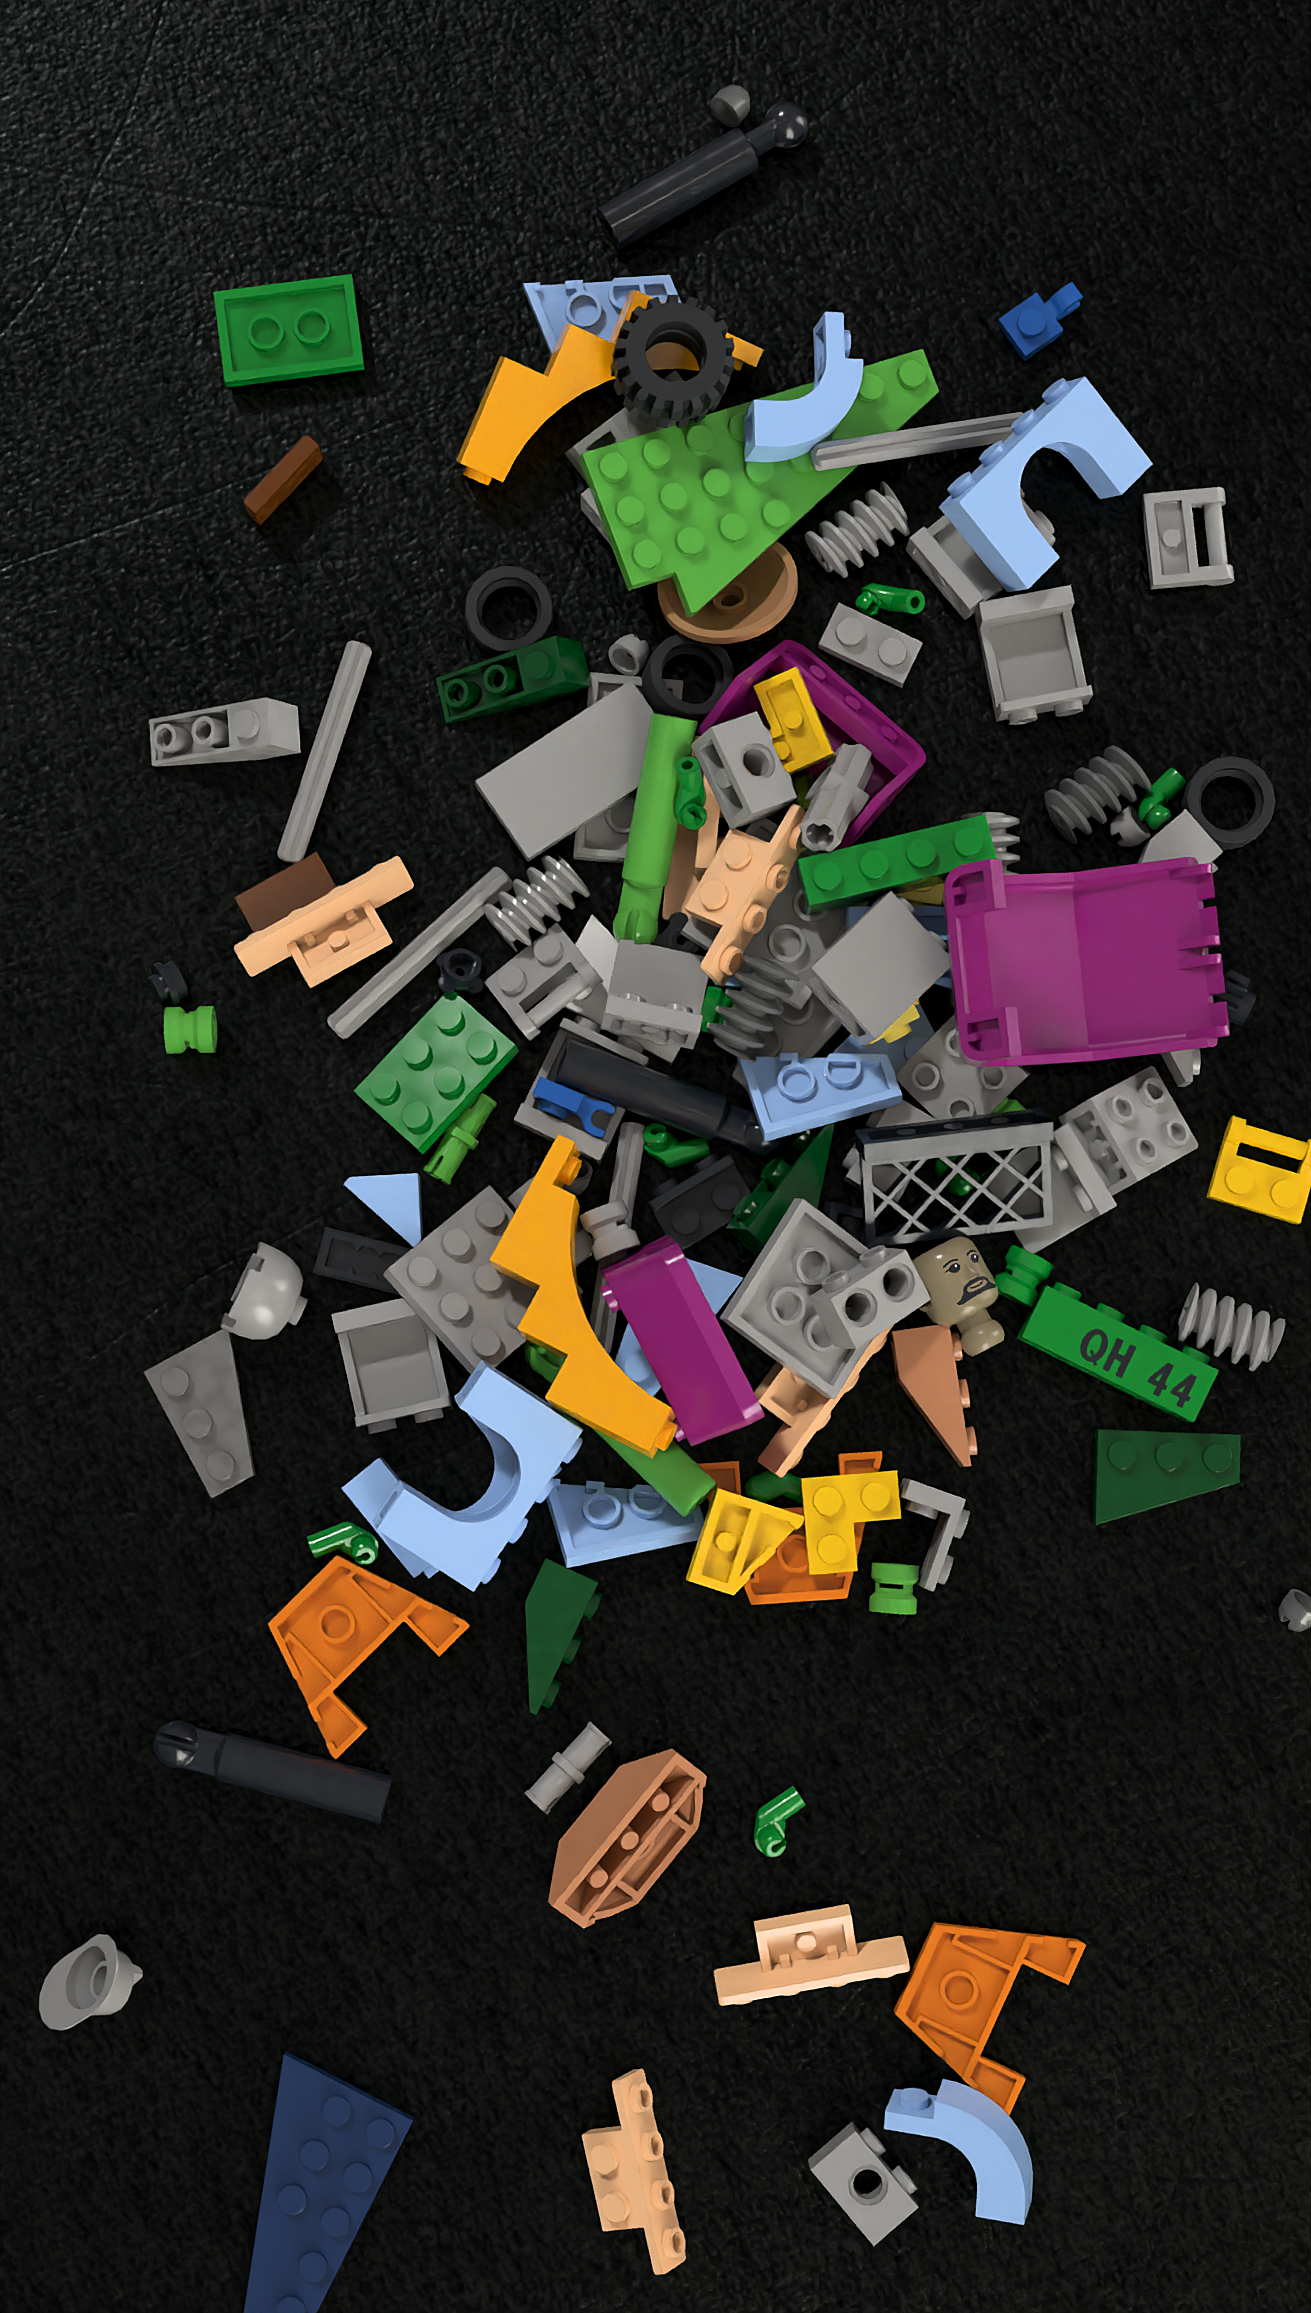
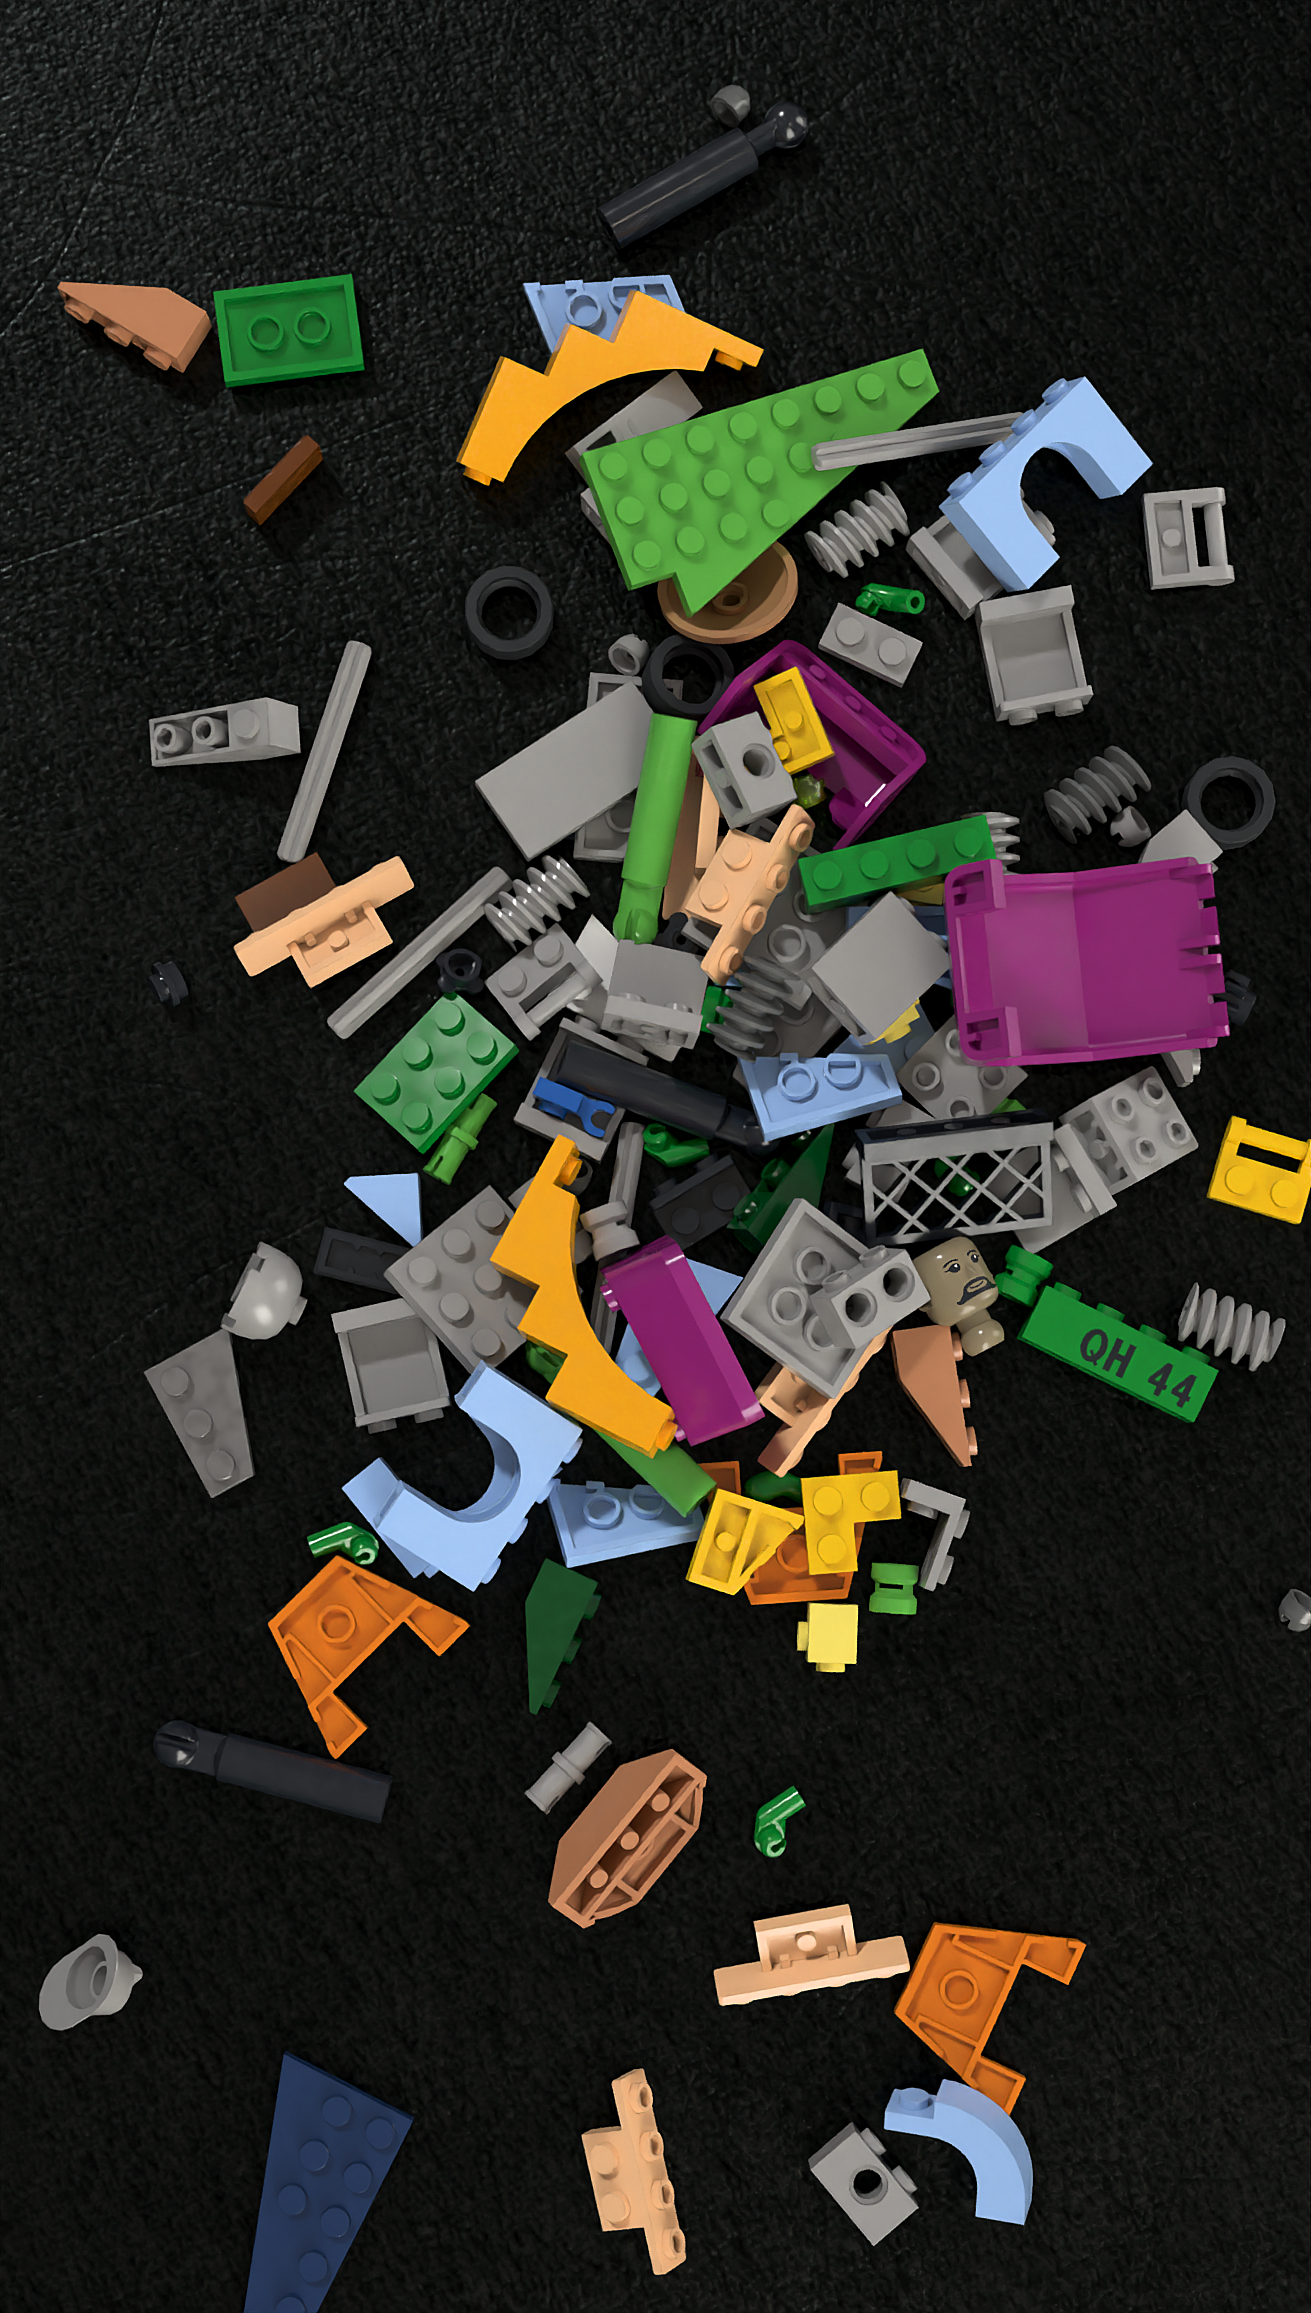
(149, 317): none -> nougat slope
(190, 1029): bright green wheel -> none
(515, 679): dark green slope -> none
(681, 325): black tyre -> none
(691, 794): green arm -> none
(792, 427): light blue arch -> none
(829, 1635): none -> light yellow brick
(836, 797): light grey piece -> none
(1036, 323): blue plate -> none
(1159, 1468): dark green wing -> none
(1162, 791): green arm -> none

